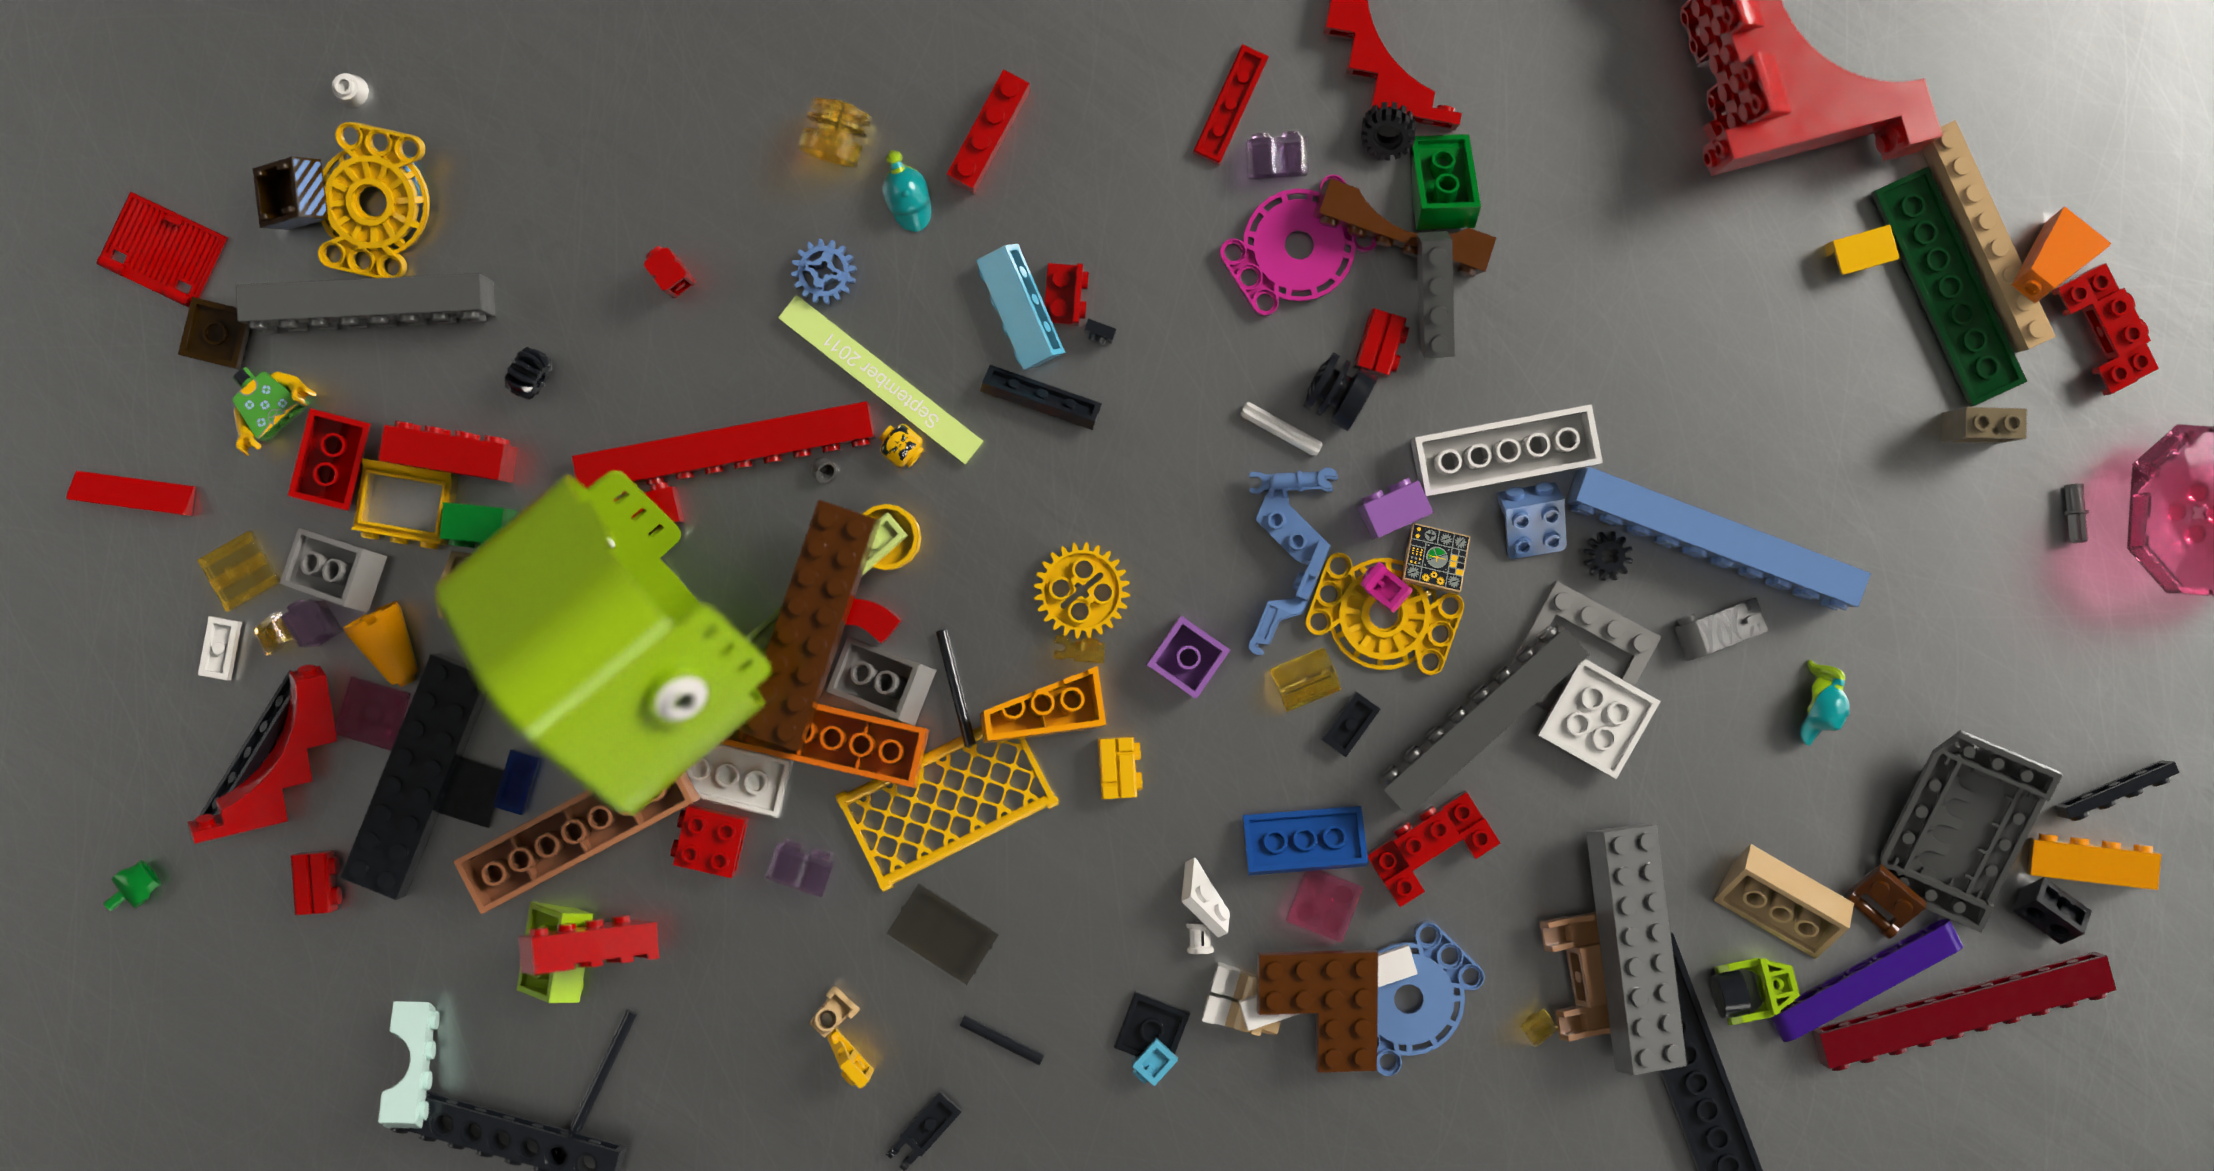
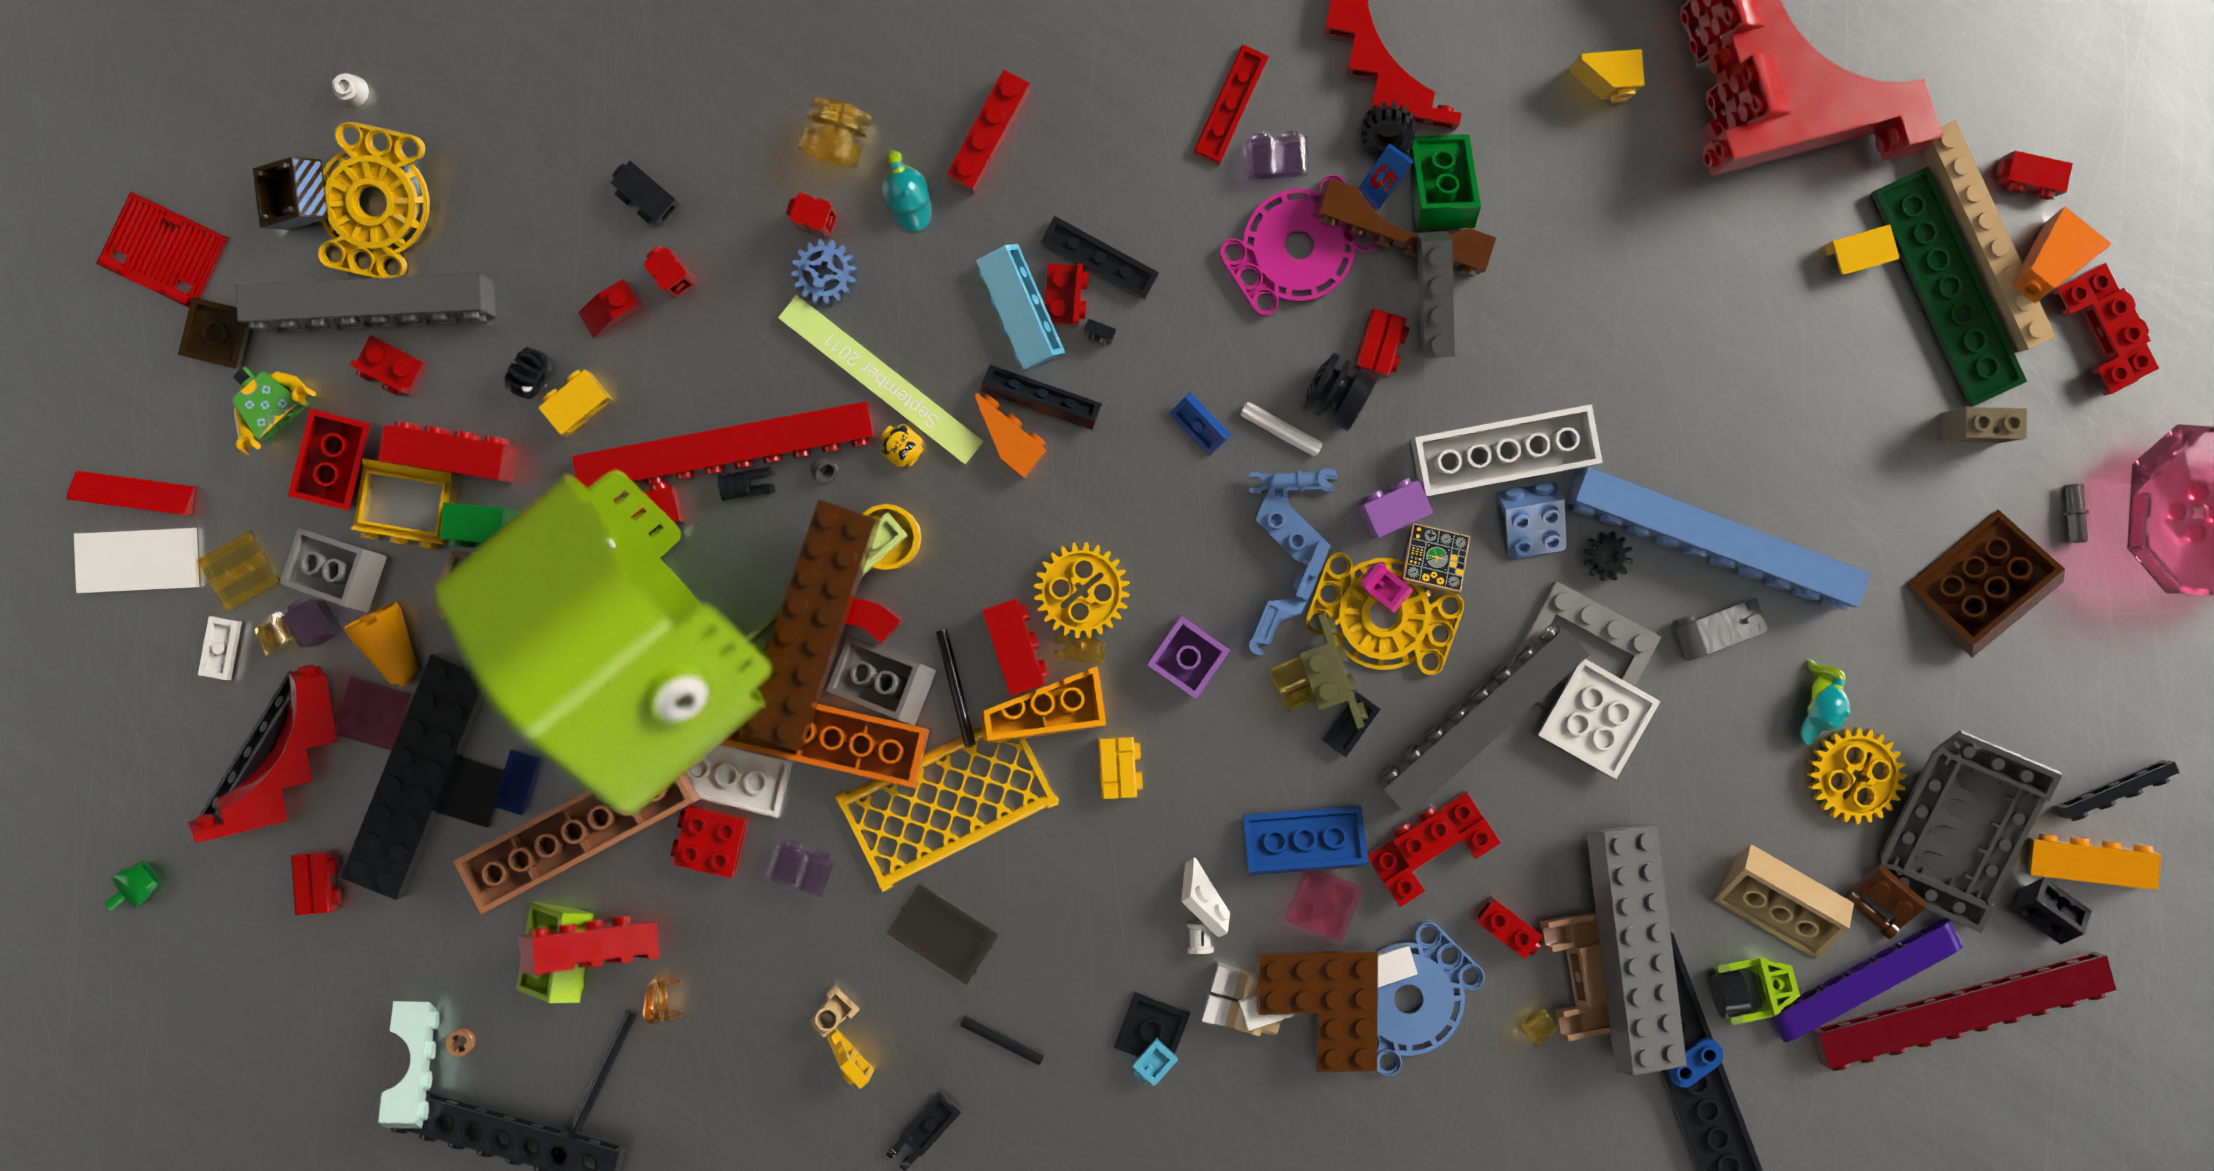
(136, 560): none -> white tile
(389, 365): none -> red bracket
(451, 1038): none -> medium nougat bush
(574, 402): none -> yellow brick
(610, 307): none -> red slope
(644, 192): none -> black brick
(658, 1010): none -> clear orange piece
(739, 484): none -> black hinge
(812, 215): none -> red brick
(1013, 444): none -> orange slope
(1015, 646): none -> red brick
(1099, 257): none -> black plate
(1200, 423): none -> blue plate
(1328, 674): none -> olive bracket
(1384, 176): none -> blue tile
(1508, 928): none -> red brick
(1611, 73): none -> yellow slope
(1696, 1063): none -> blue plate
(1834, 760): none -> yellow gear
(1987, 582): none -> reddish brown slope
(2034, 174): none -> red brick

